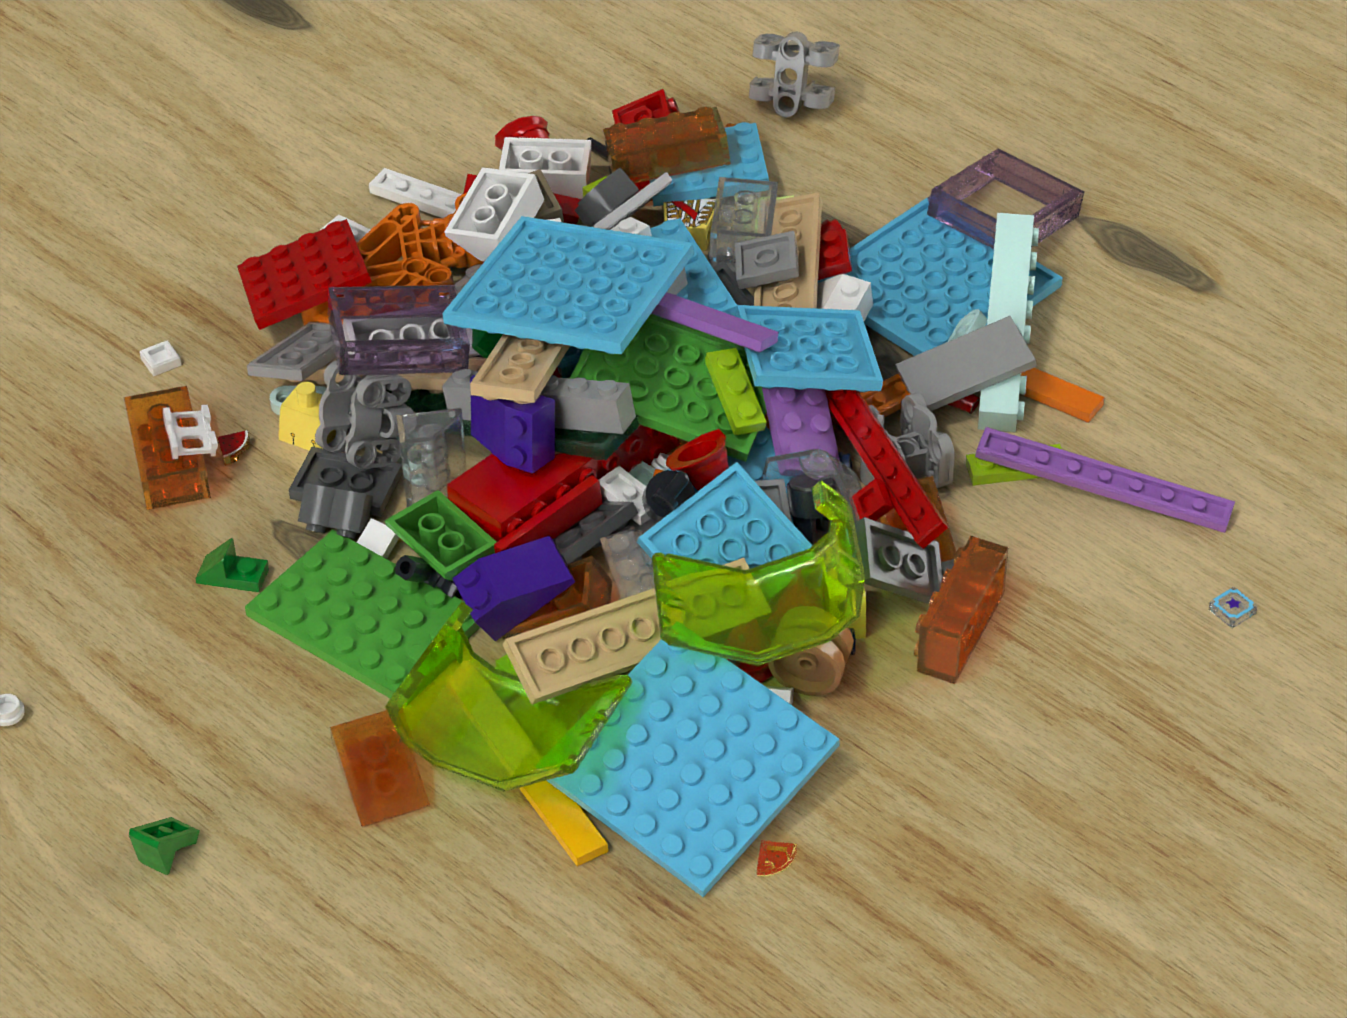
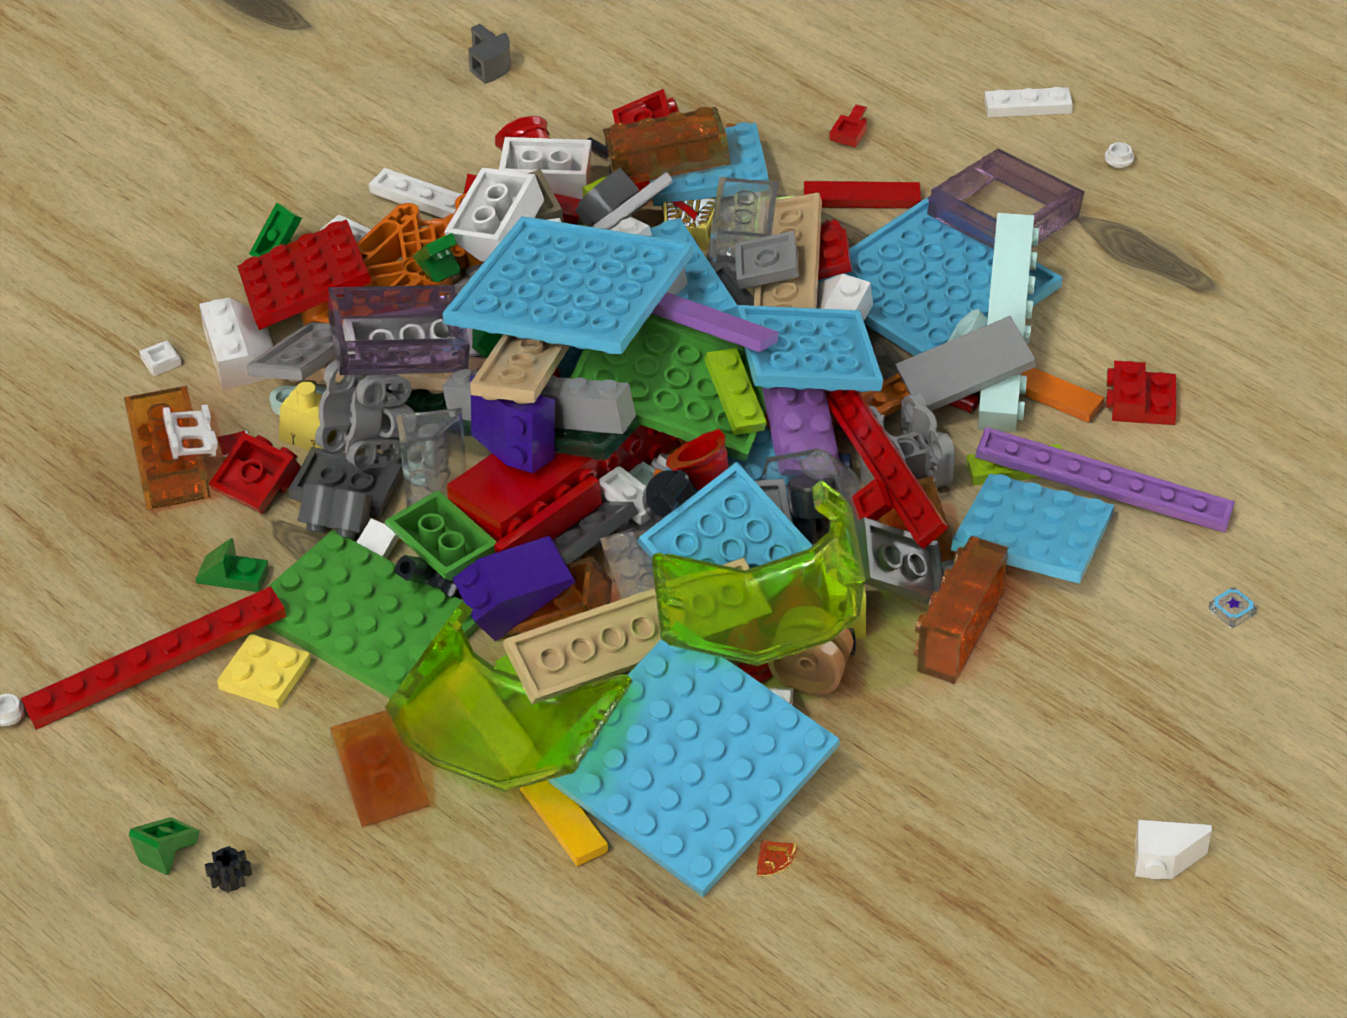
(153, 657): none -> red plate
(228, 869): none -> black gear
(233, 340): none -> white slope
(255, 472): none -> red plate
(264, 671): none -> light yellow plate
(276, 230): none -> green slope
(437, 258): none -> green slope
(489, 55): none -> dark grey brick
(780, 50): light grey piece -> none
(851, 128): none -> red plate
(865, 194): none -> red tile
(1028, 102): none -> white plate
(1040, 525): none -> medium azure plate
(1119, 155): none -> white plate
(1140, 394): none -> red plate
(1168, 847): none -> white slope

